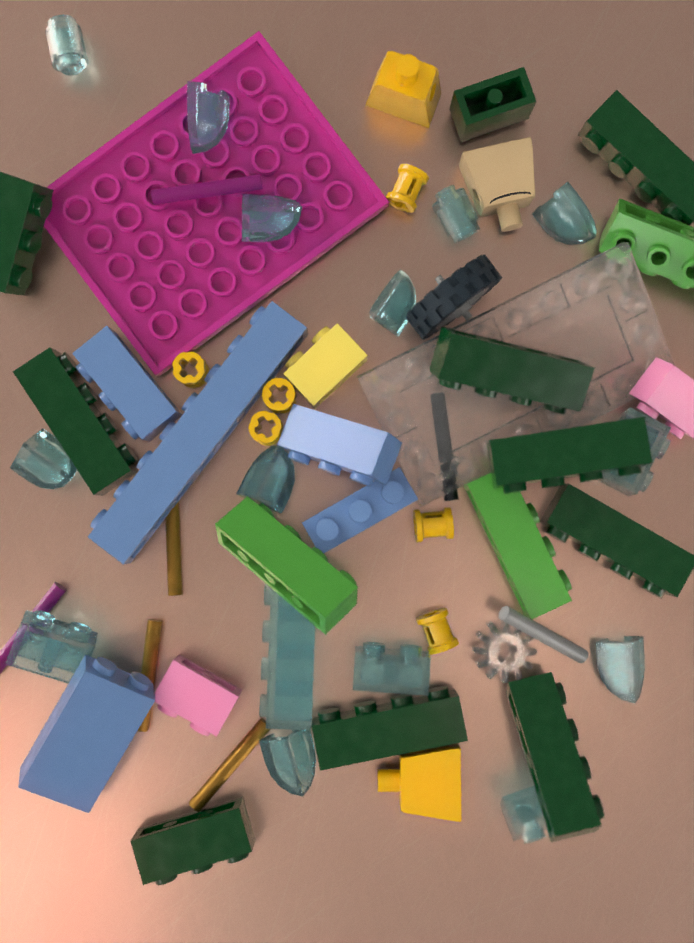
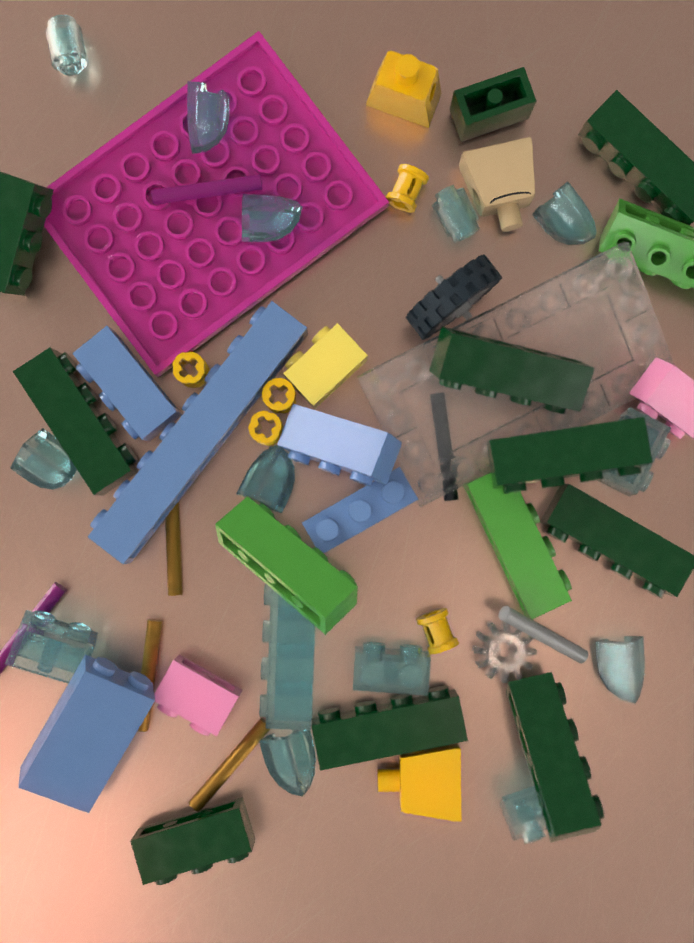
(394, 303): clear light blue brick -> none
(433, 524): yellow bush -> none

